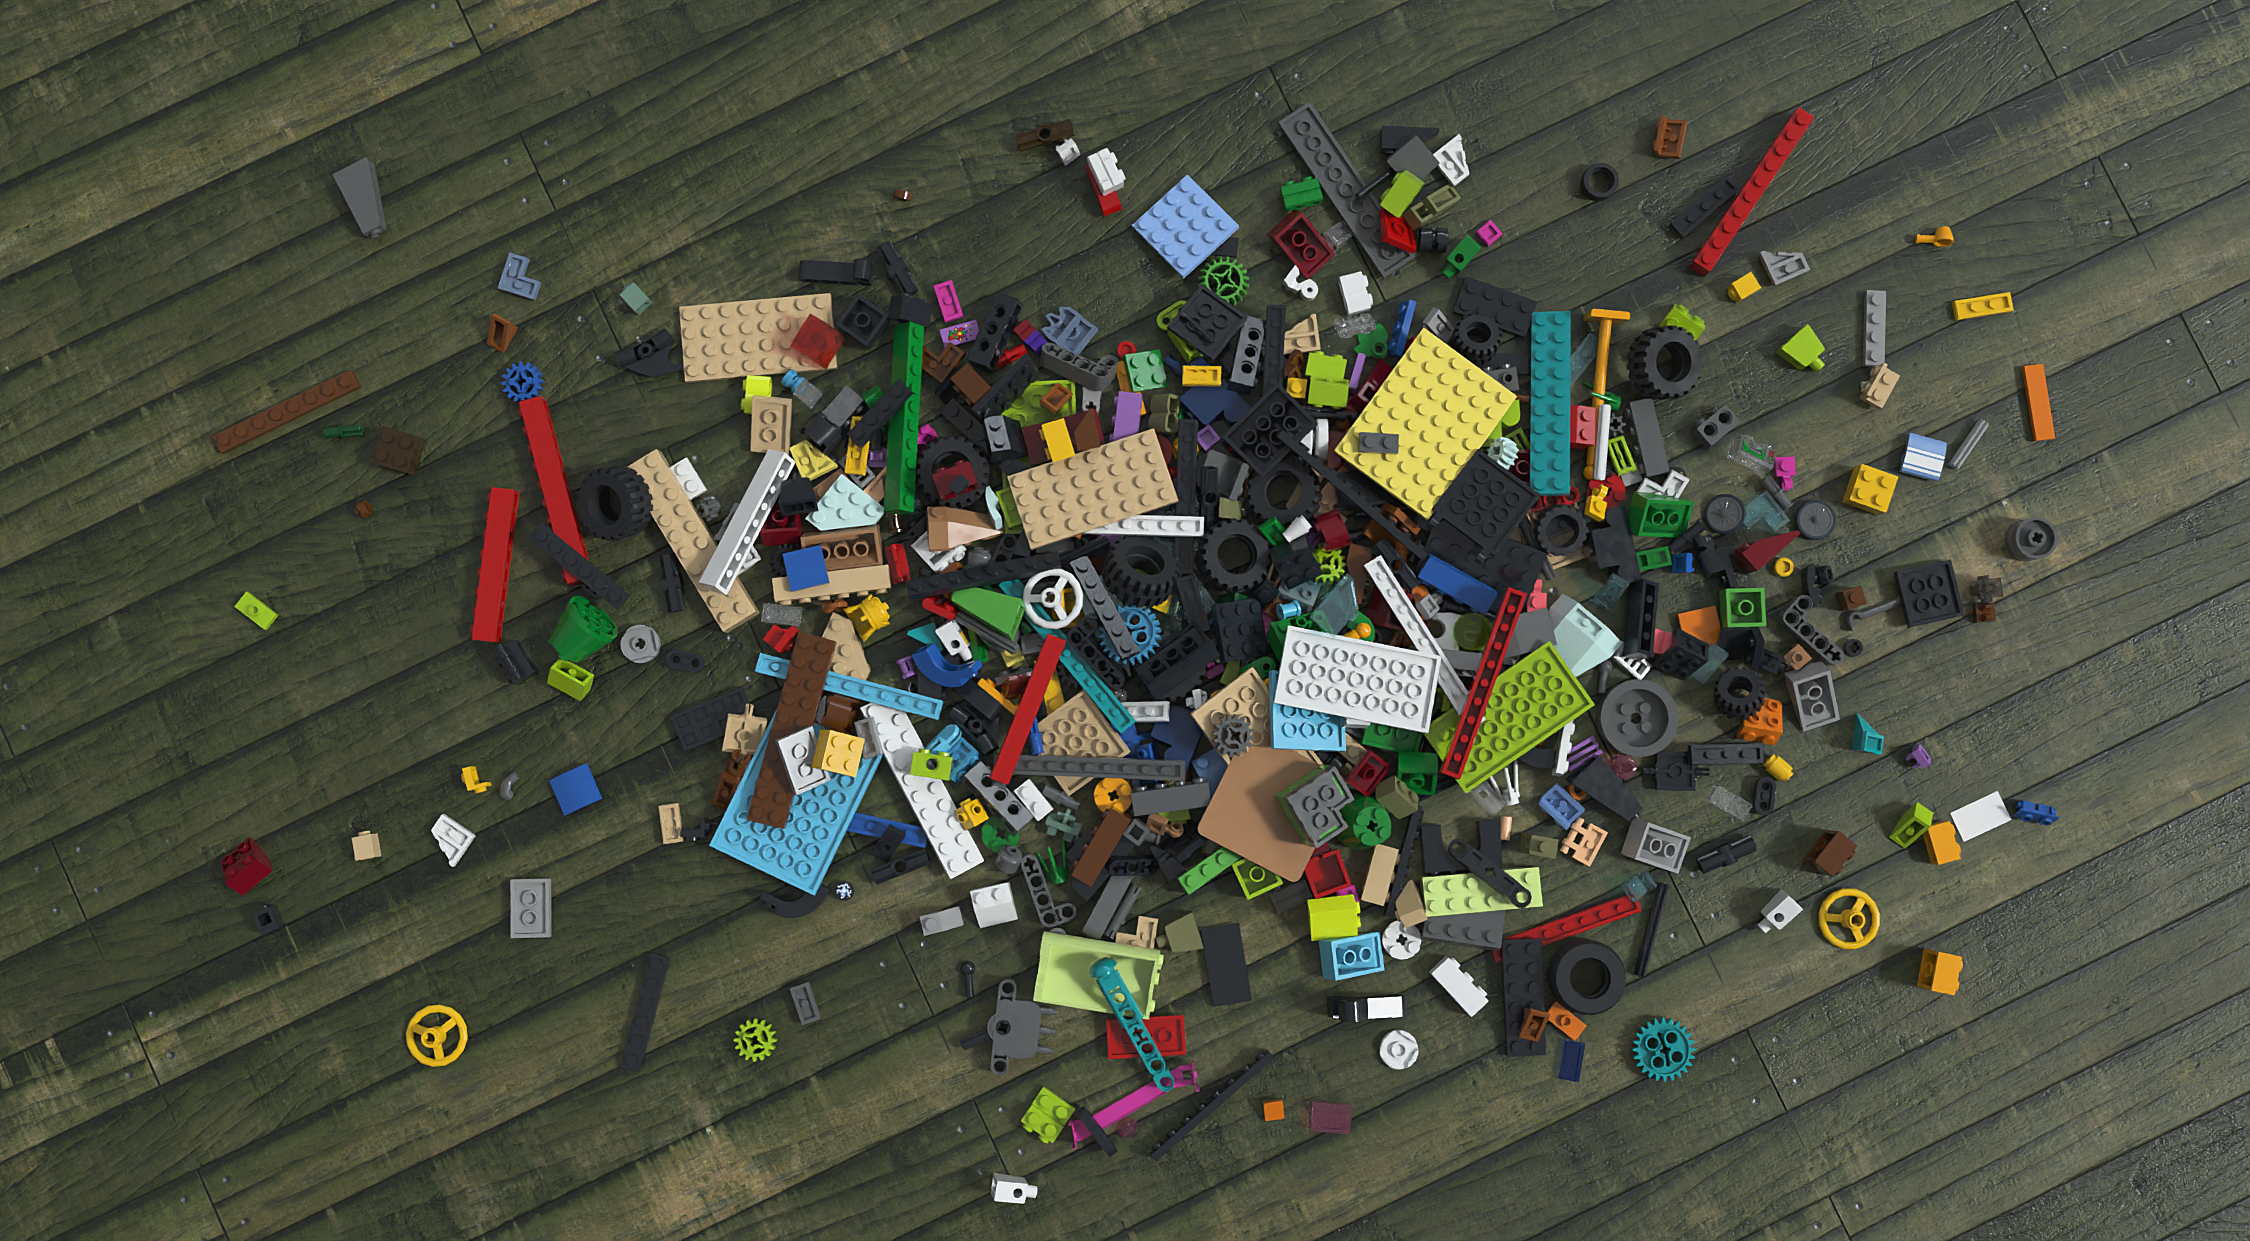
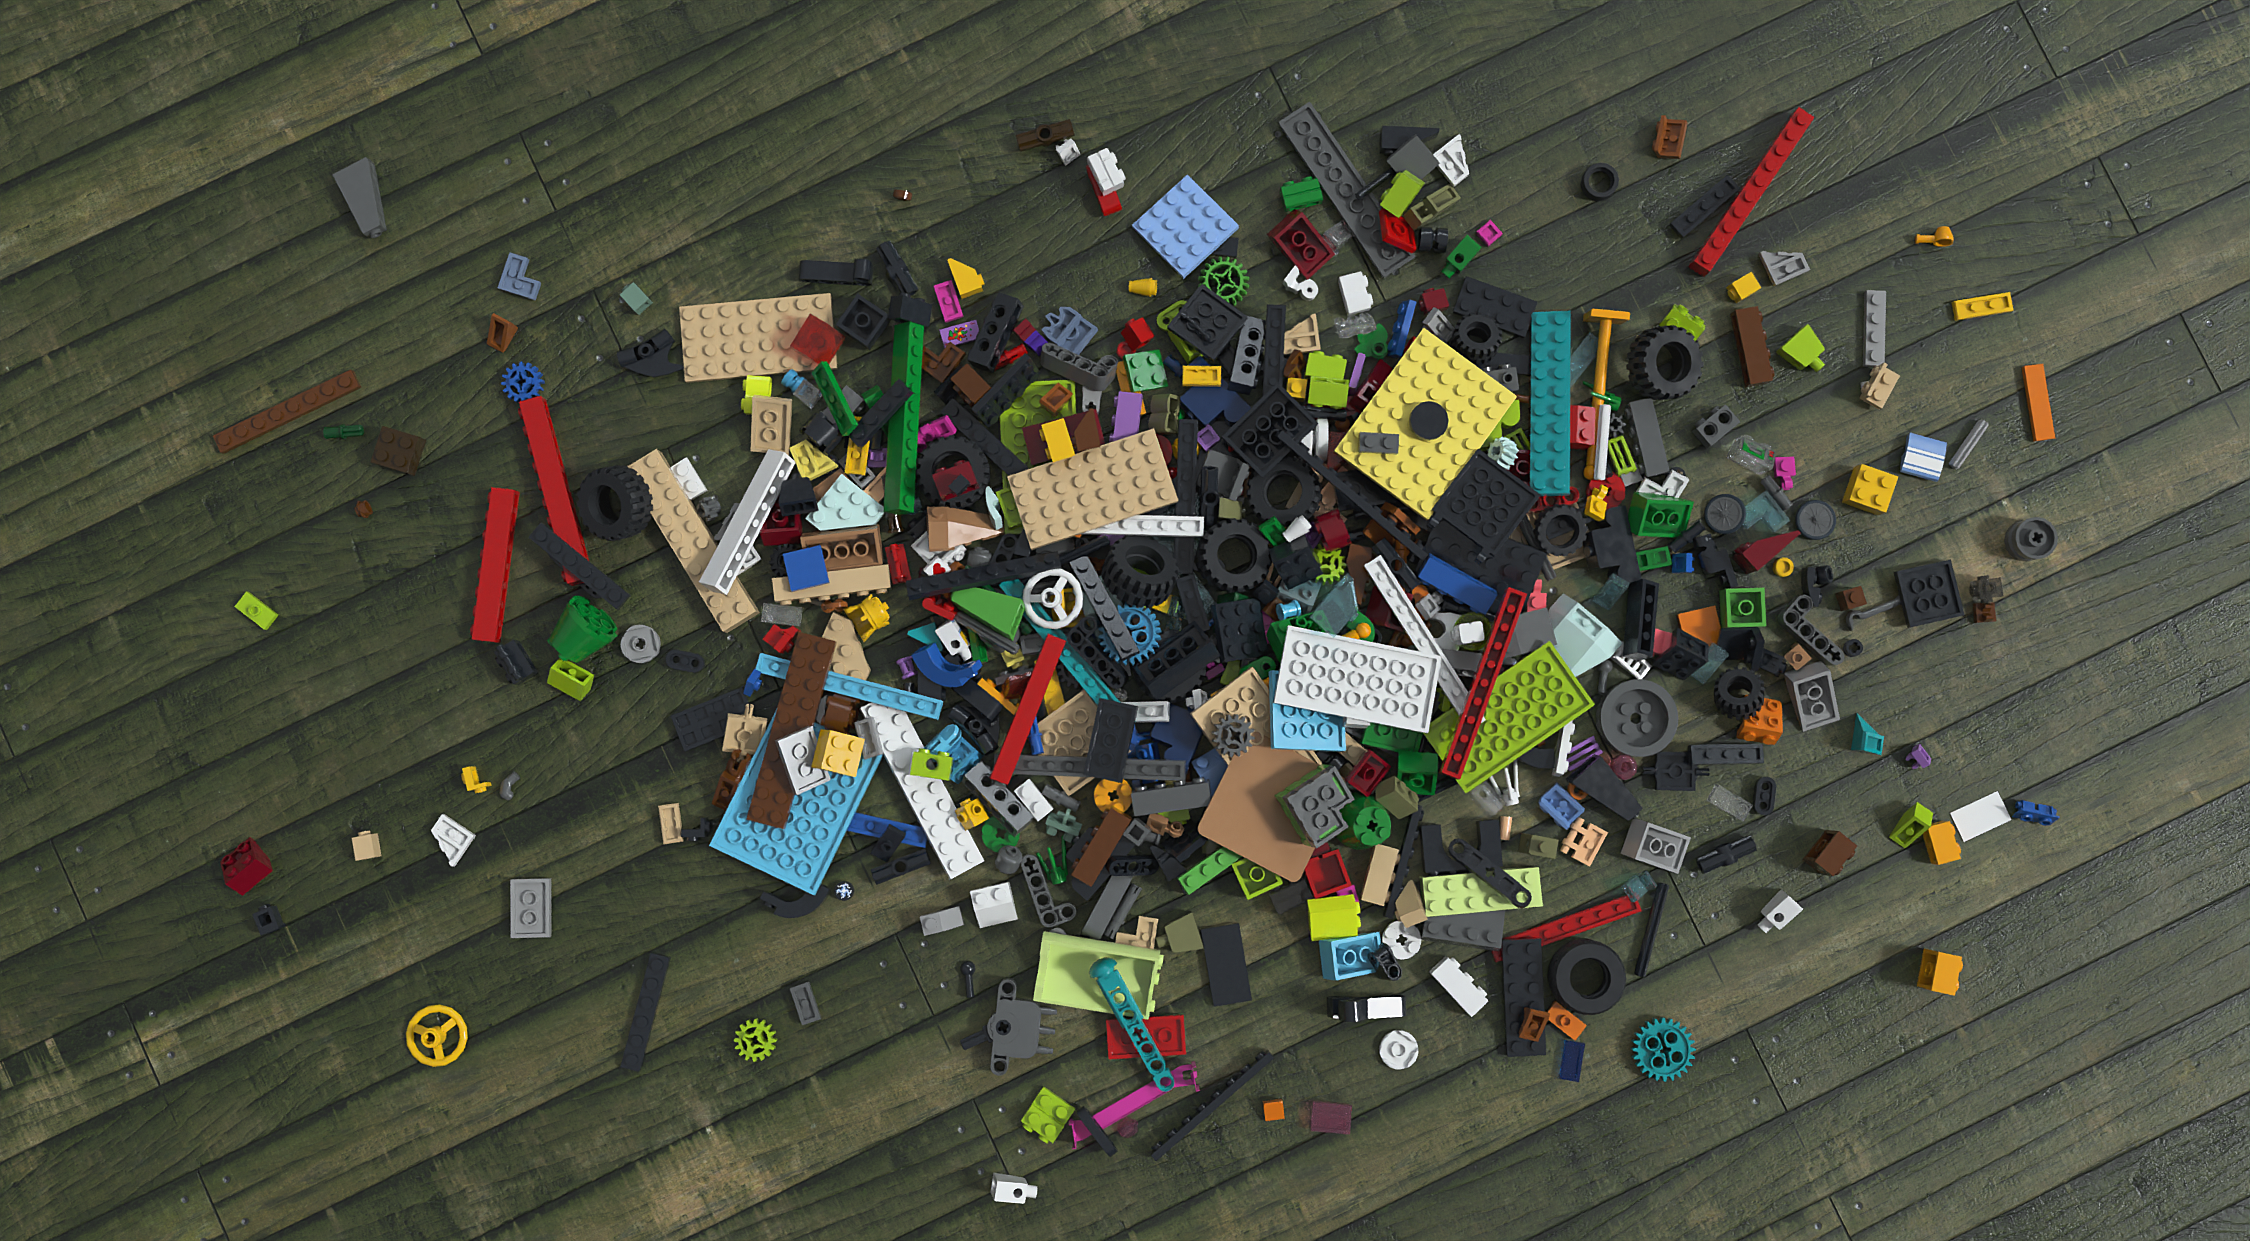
(575, 789): blue slope -> none
(672, 583): black piece -> none
(753, 683): none -> blue plate
(834, 398): none -> green plate
(936, 566): none -> white tile
(943, 427): none -> dark pink plate
(966, 278): none -> yellow slope
(1003, 438): black slope -> none
(1110, 740): none -> black plate
(1137, 333): none -> red brick
(1143, 287): none -> yellow cone
(1383, 960): none -> black piece
(1428, 420): none -> black tile
(1433, 298): none -> dark red brick
(1467, 633): none -> white brick
(1751, 346): none -> reddish brown brick
(1778, 768): yellow brick -> none
(1845, 917): yellow piece -> none

